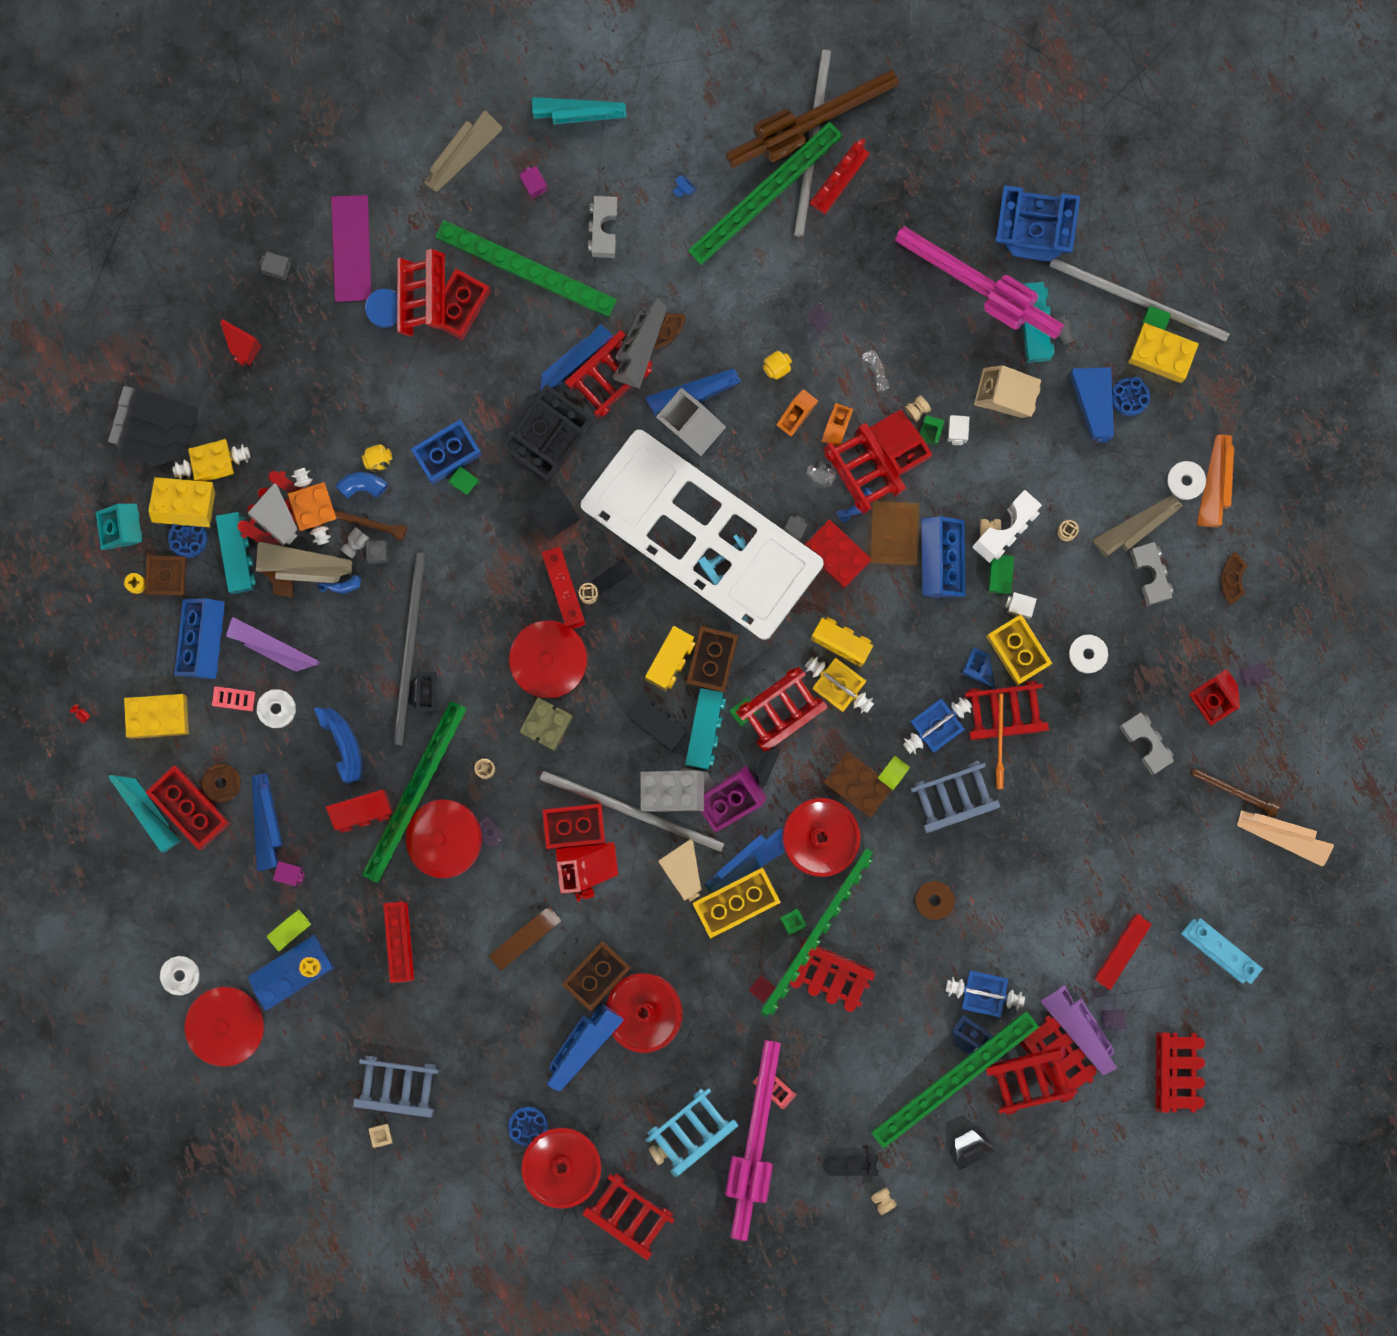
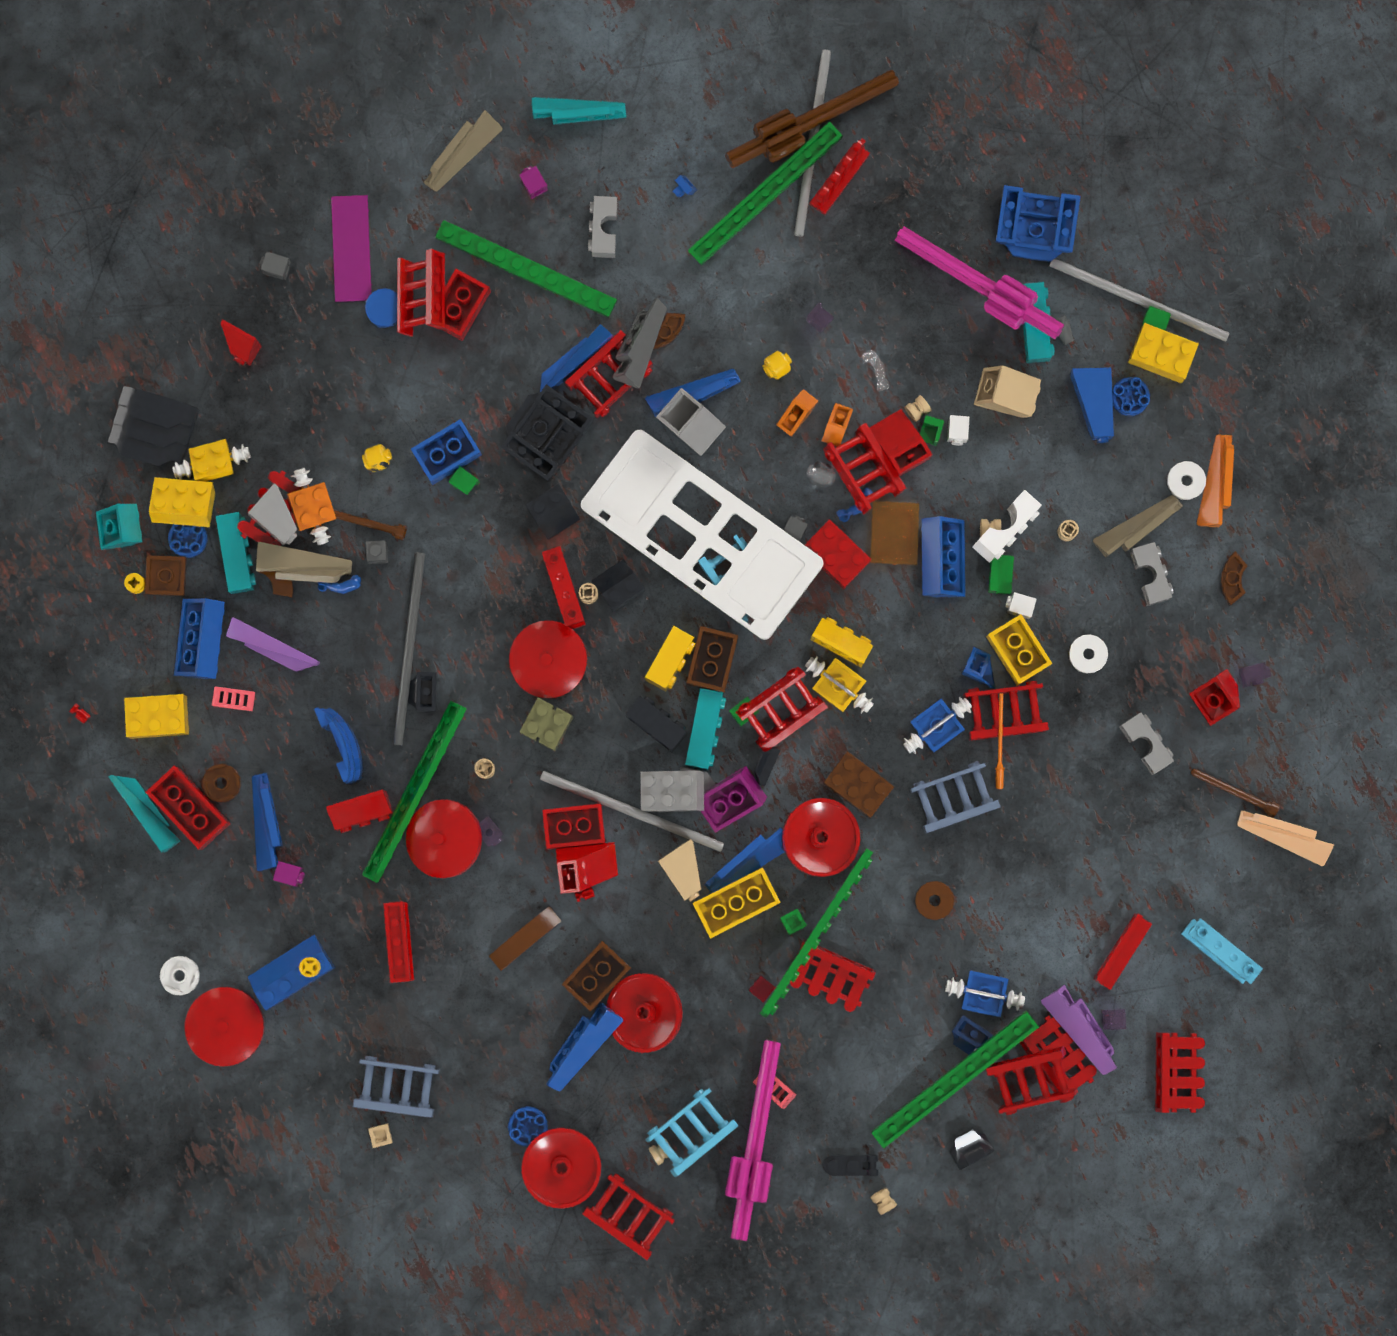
(276, 720): white tile -> none
(288, 930): lime slope -> none
(356, 540): light grey piece -> none
(362, 482): blue cylinder -> none
(894, 772): lime slope -> none

